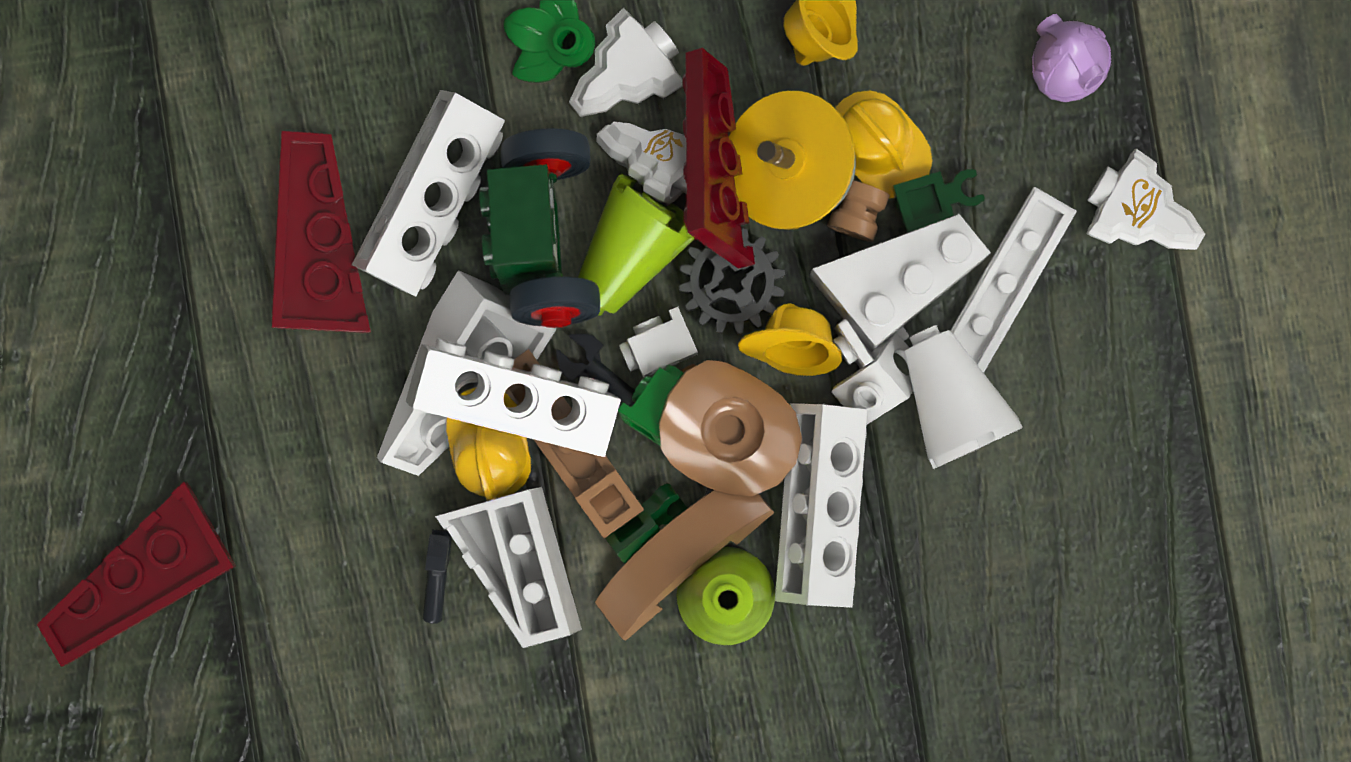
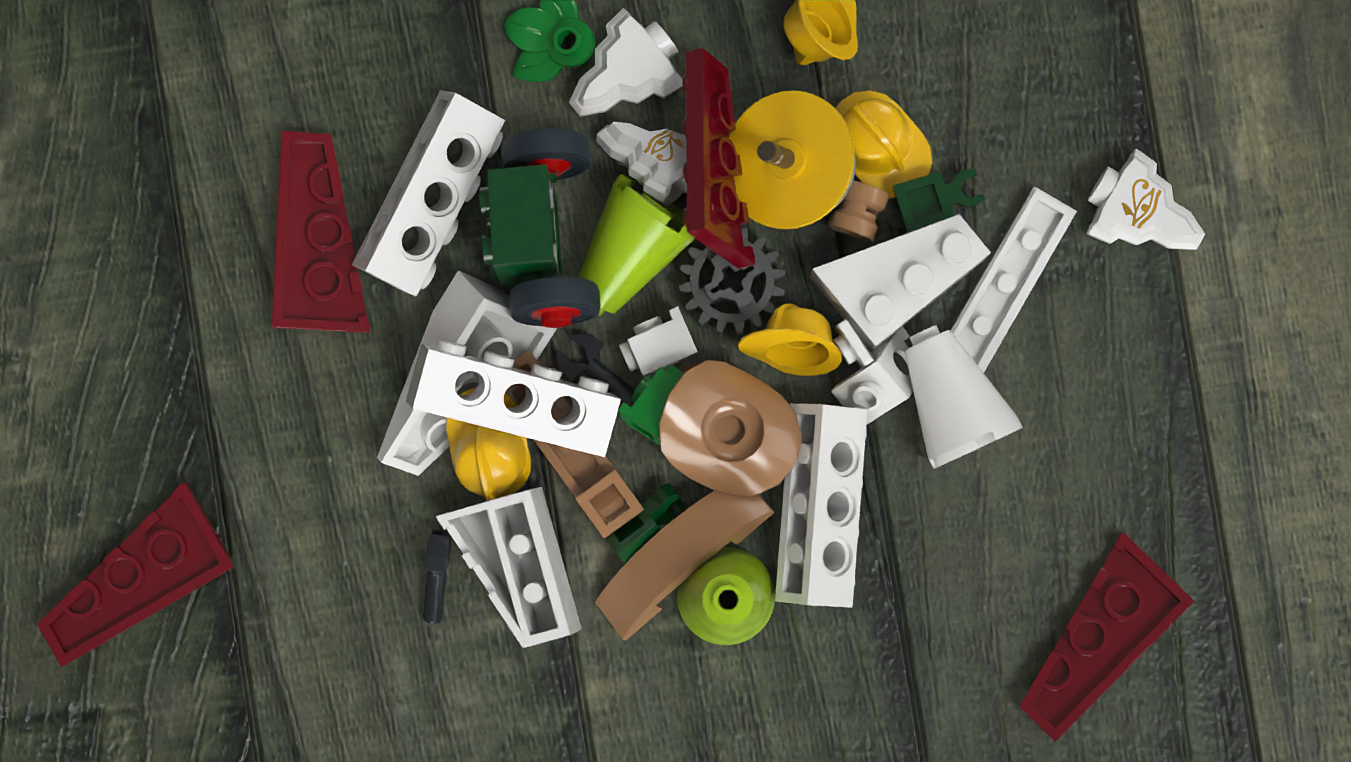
(1069, 59): lavender helmet -> none
(1109, 631): none -> dark red wing

